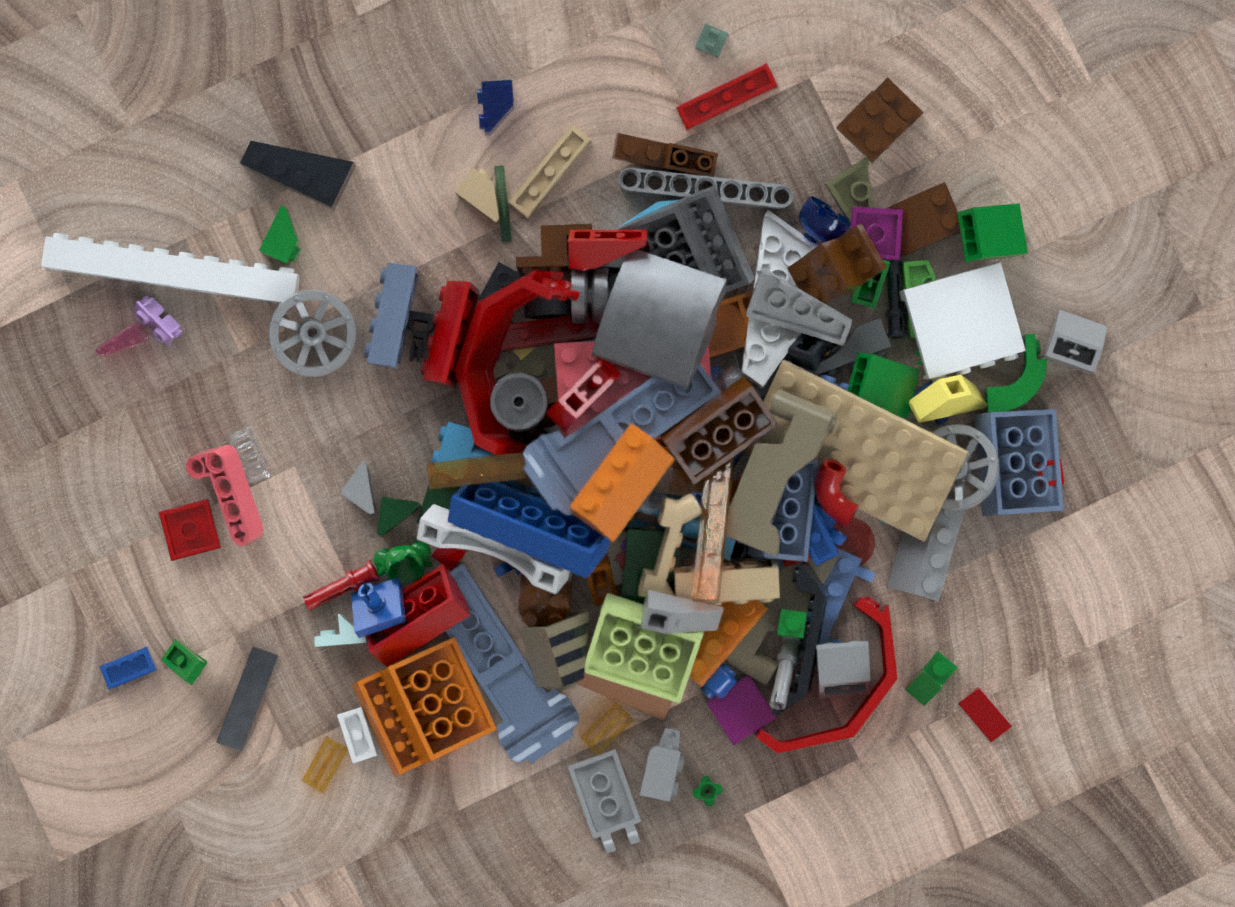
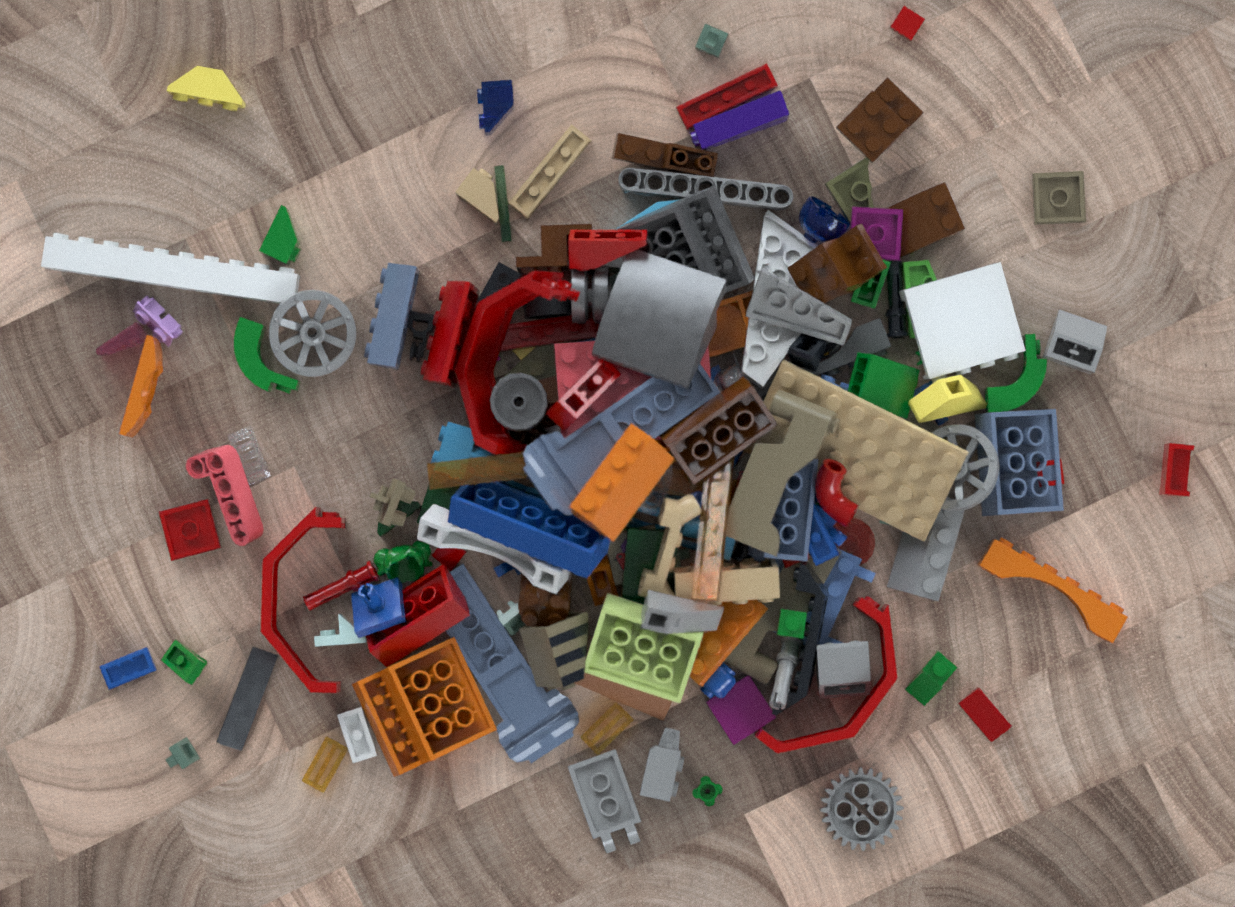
(143, 387): none -> orange slope
(183, 754): none -> sand green tile
(207, 87): none -> light yellow slope
(248, 356): none -> green arch
(269, 598): none -> red panel
(303, 172): black wedge -> none
(360, 490): light grey slope -> none
(388, 512): none -> dark tan hips
(511, 619): none -> sand green tile
(740, 121): none -> dark purple slope
(845, 825): none -> light grey gear
(907, 23): none -> red tile
(992, 232): green brick -> none
(1058, 198): none -> dark tan tile
(1098, 617): none -> orange arch
(1175, 470): none -> red panel

